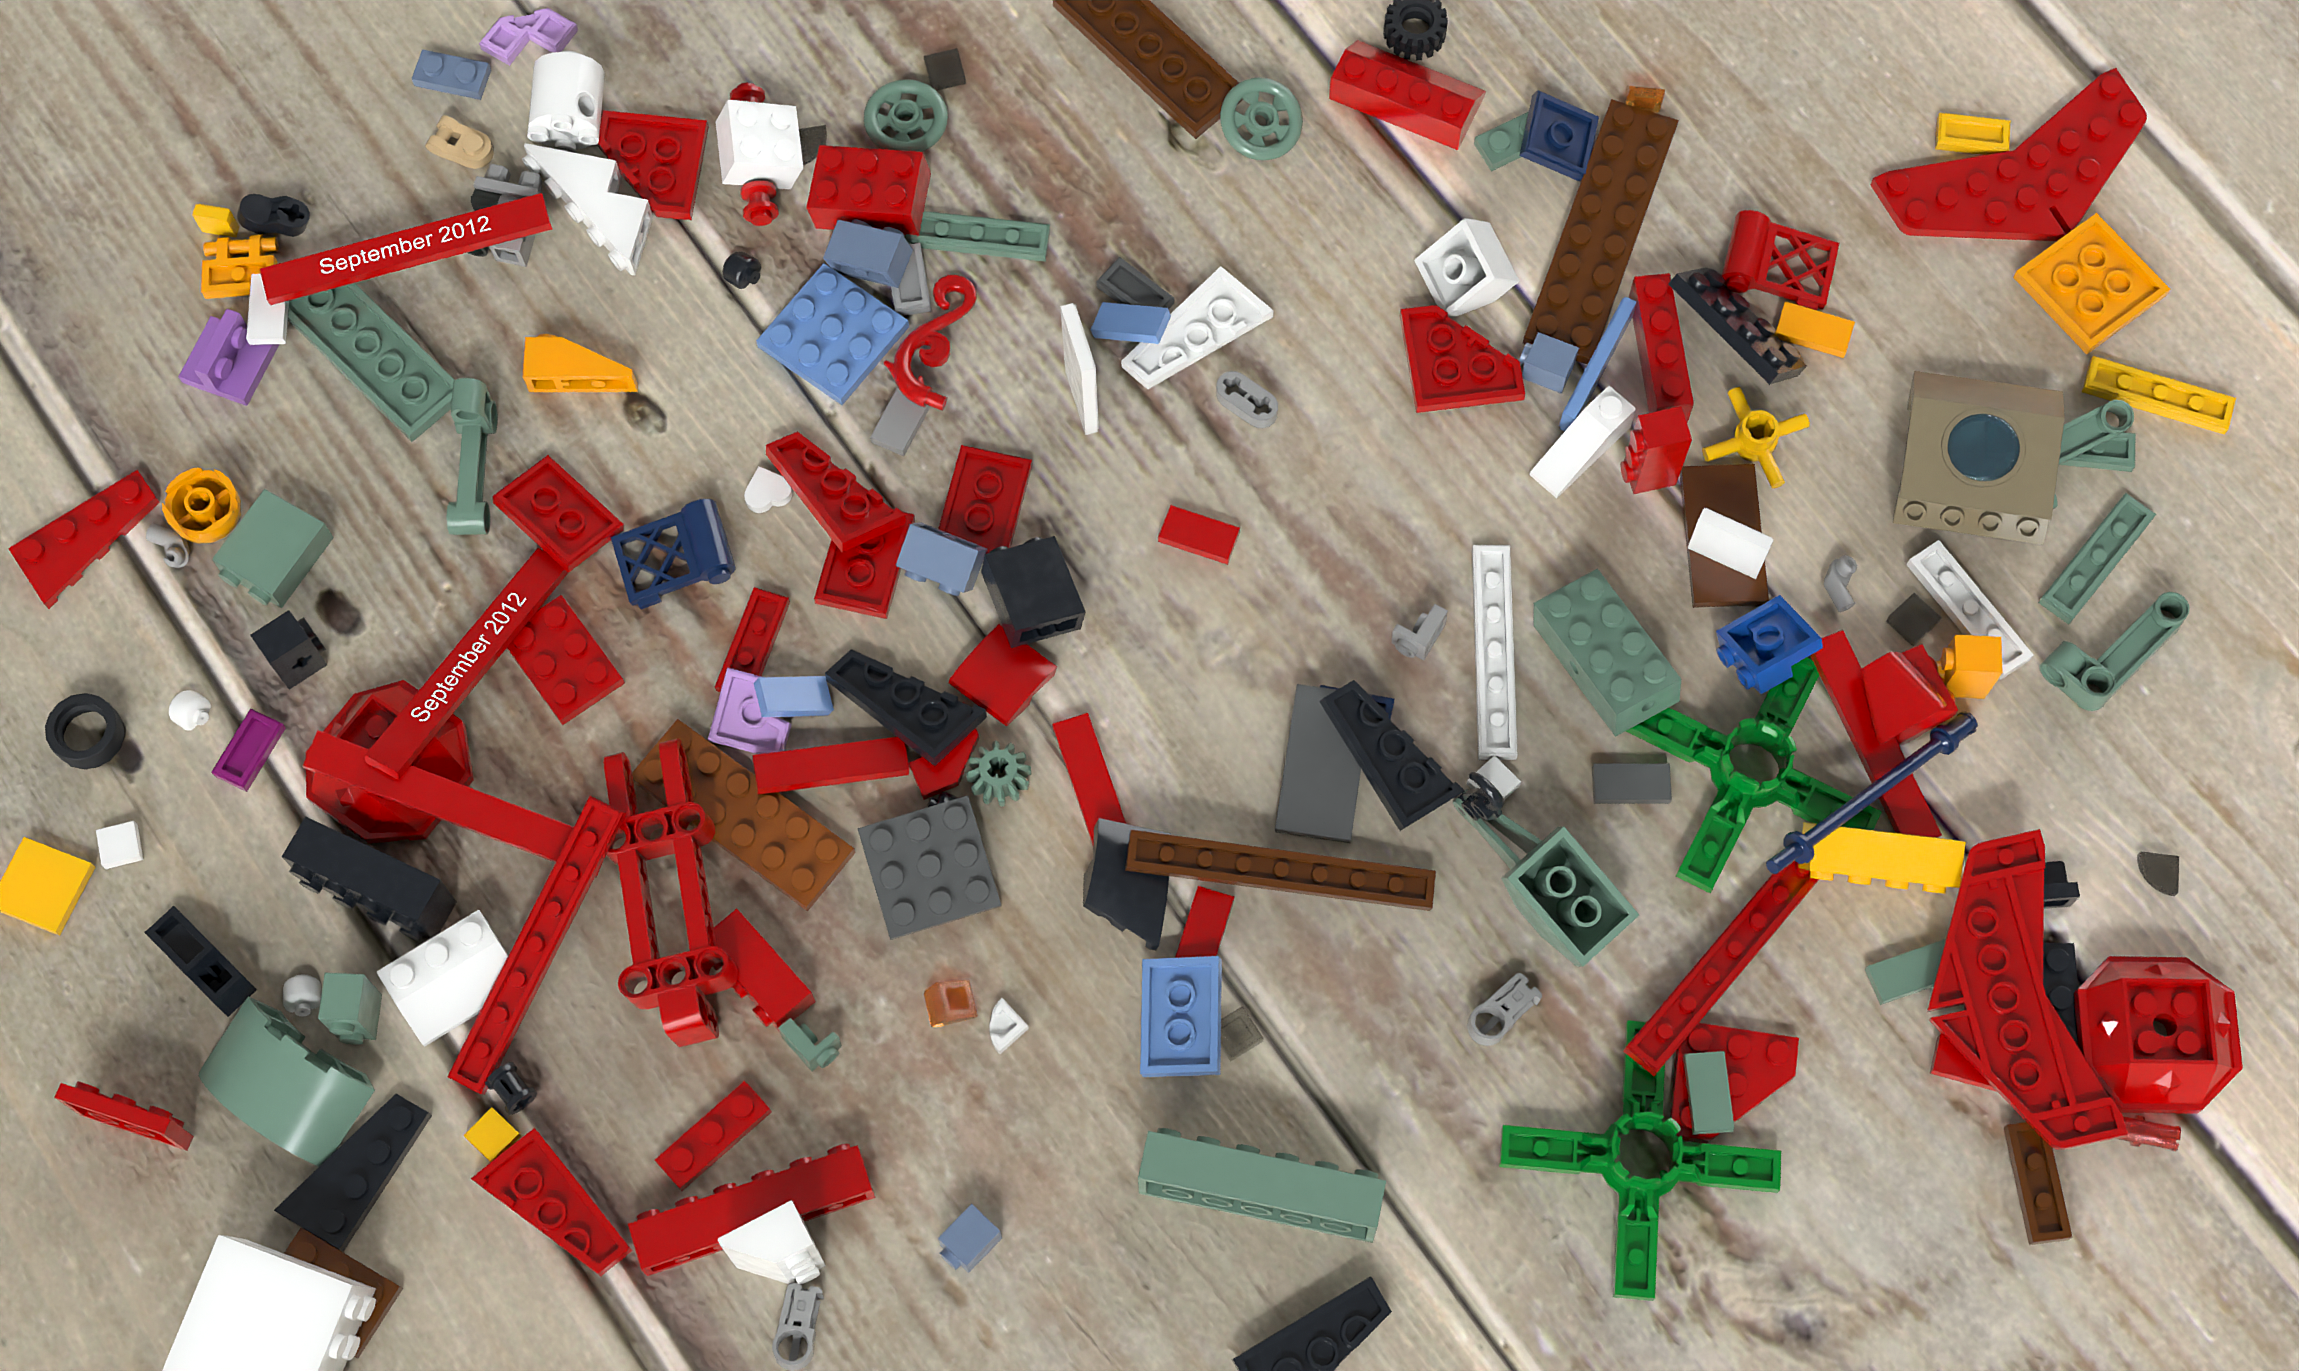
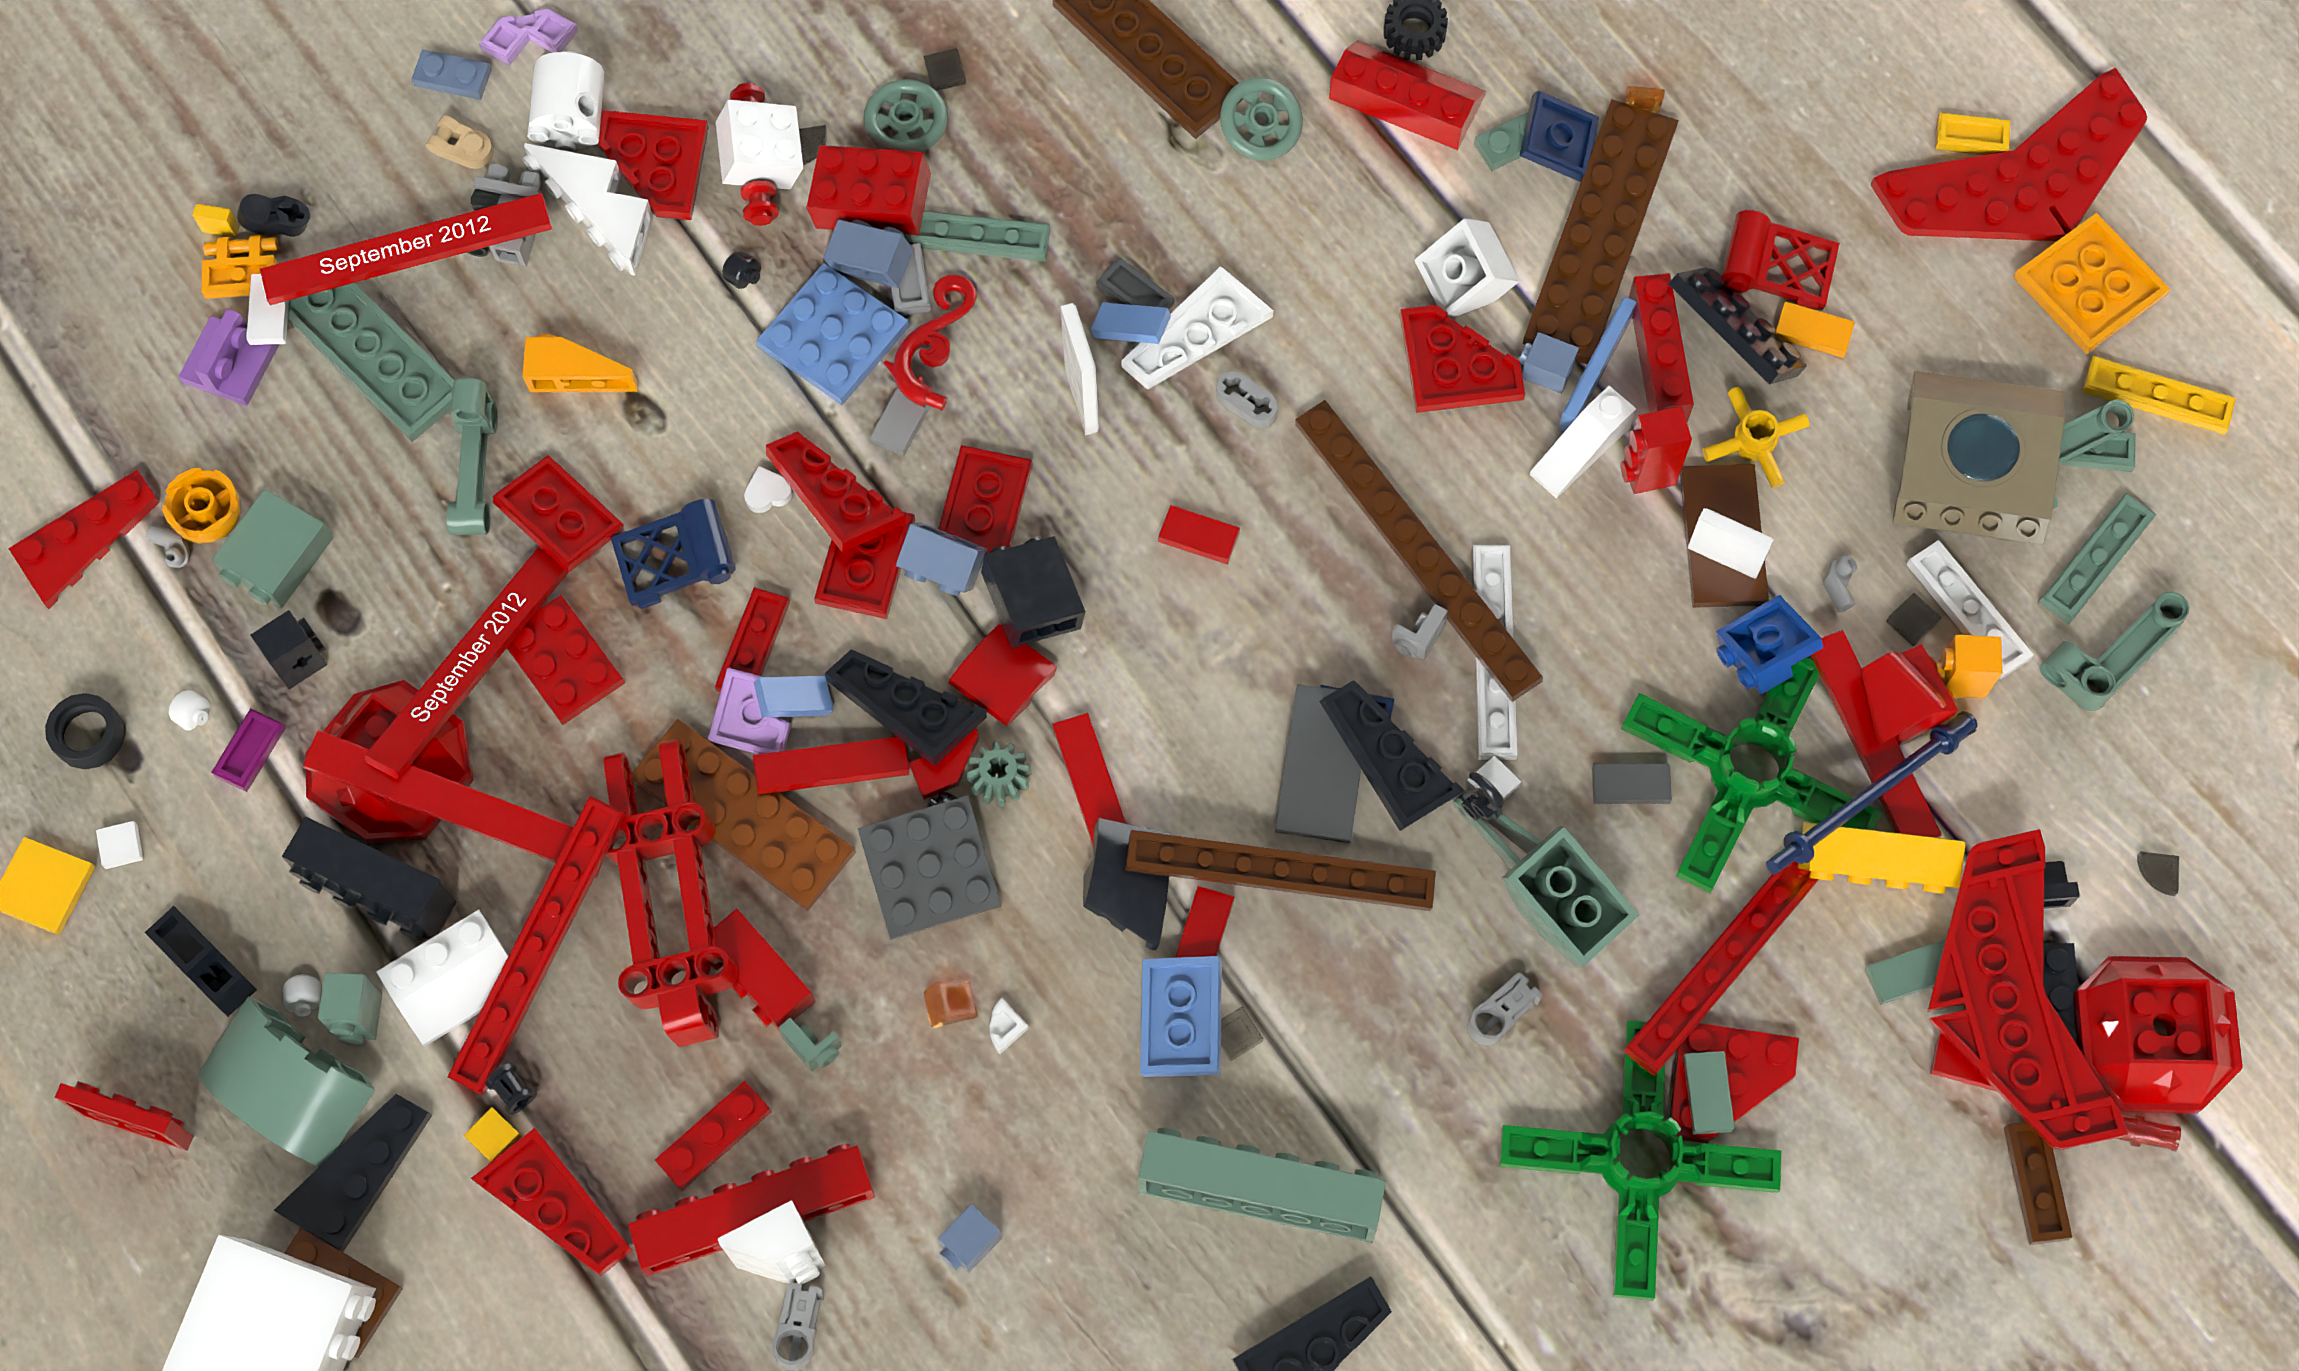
(1419, 551): none -> reddish brown plate
(1606, 652): sand green brick -> none

